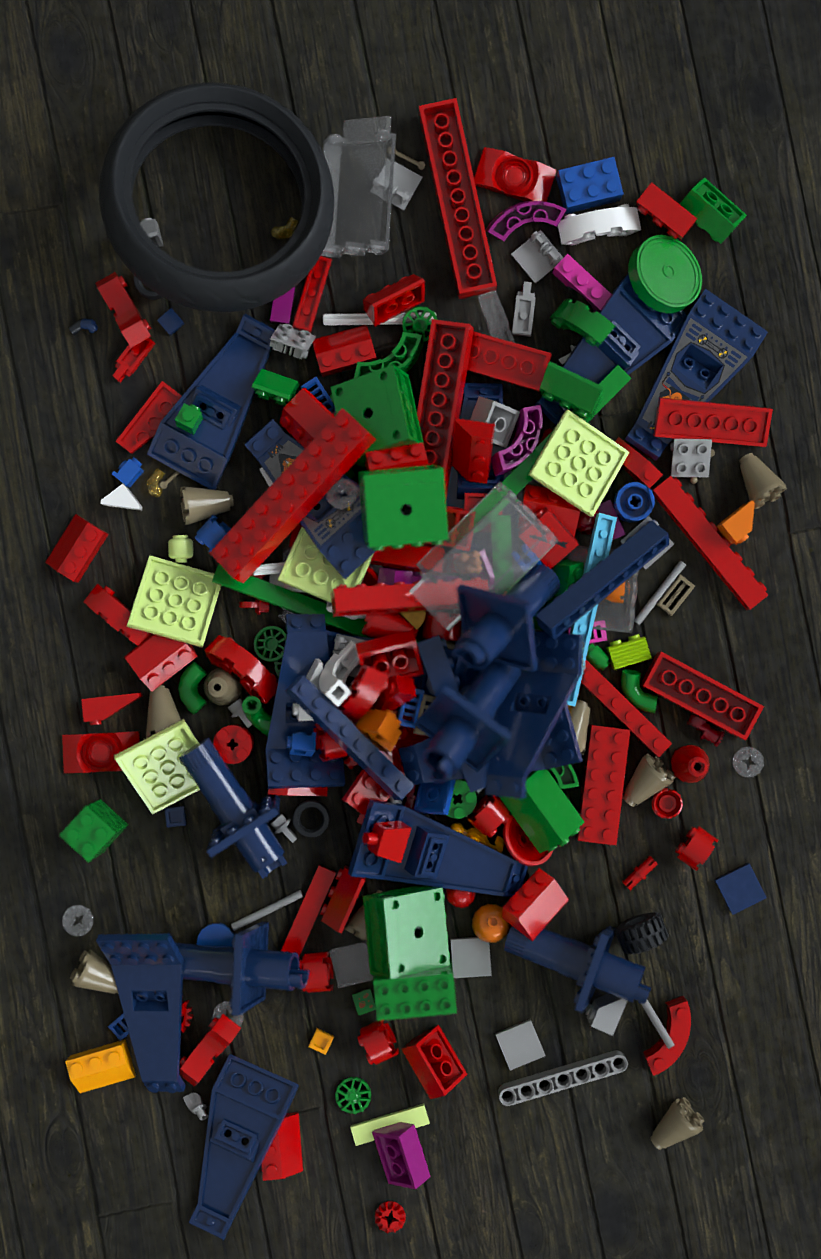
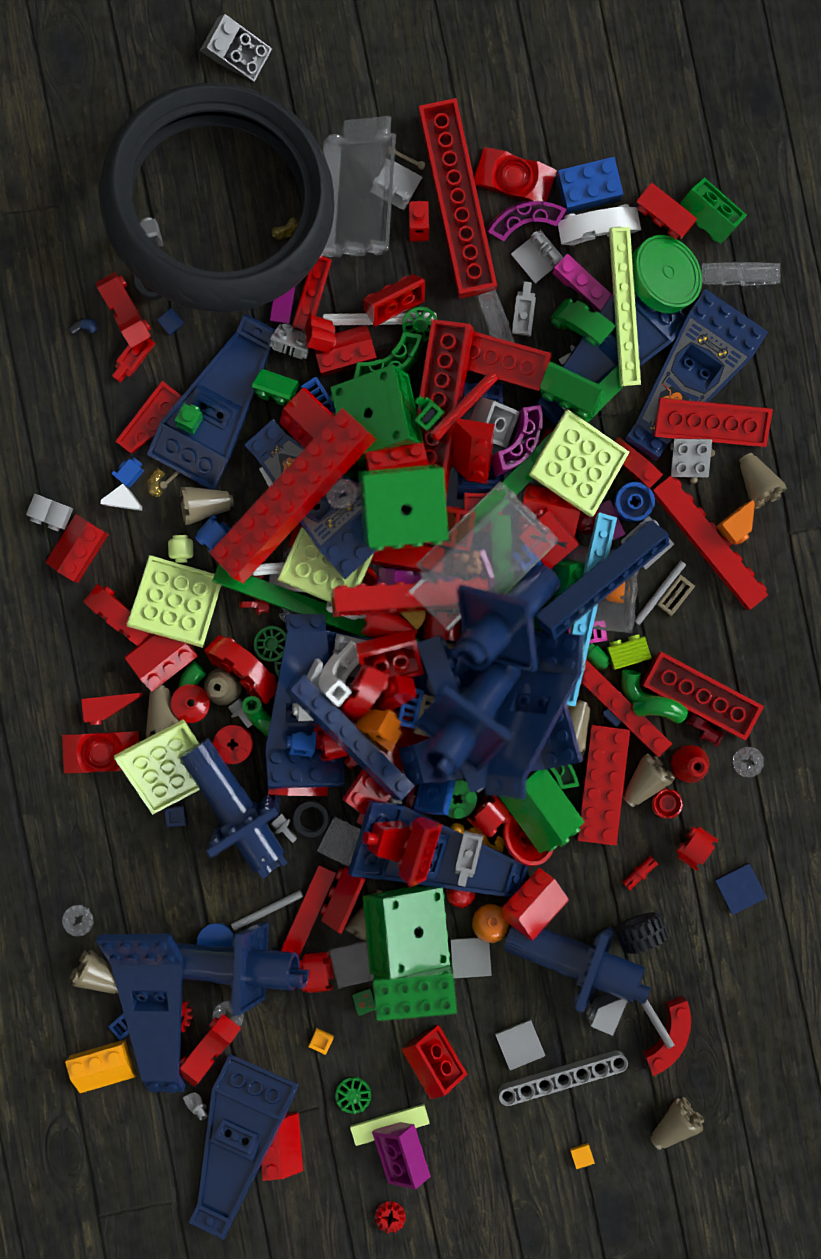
(49, 511): none -> light grey brick
(94, 830): green brick -> none
(182, 710): none -> red dish
(235, 48): none -> light grey slope
(320, 333): none -> red brick
(340, 841): none -> clear tile
(378, 1042): red brick -> none
(419, 221): none -> red torso
(419, 850): none -> red slope
(430, 413): none -> green piece
(468, 401): none -> red axle
(468, 856): none -> light grey hinge
(582, 1156): none -> light orange tile
(610, 717): none -> dark blue tile
(624, 306): none -> yellowish green tile
(661, 707): none -> green cylinder
(741, 273): none -> clear slope

